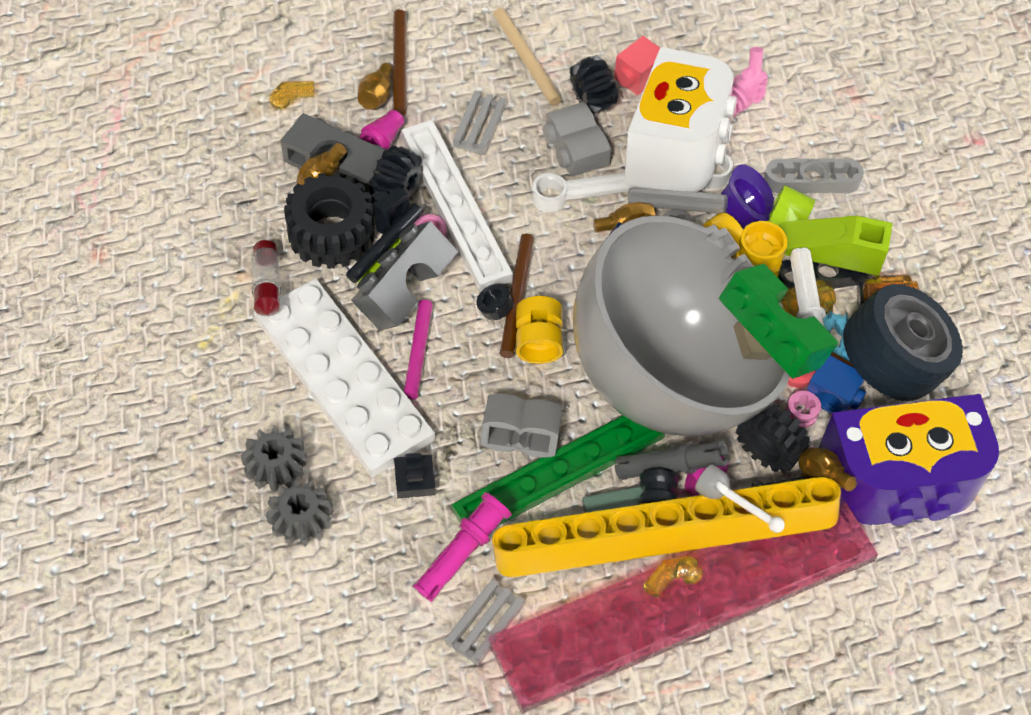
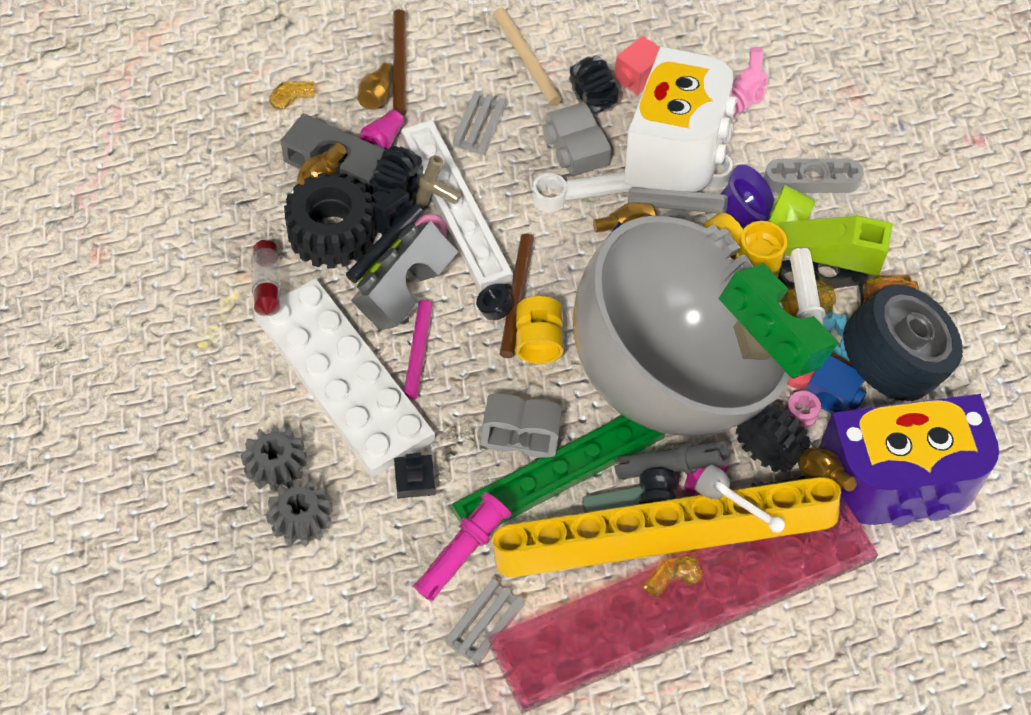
(429, 184): none -> dark tan piece

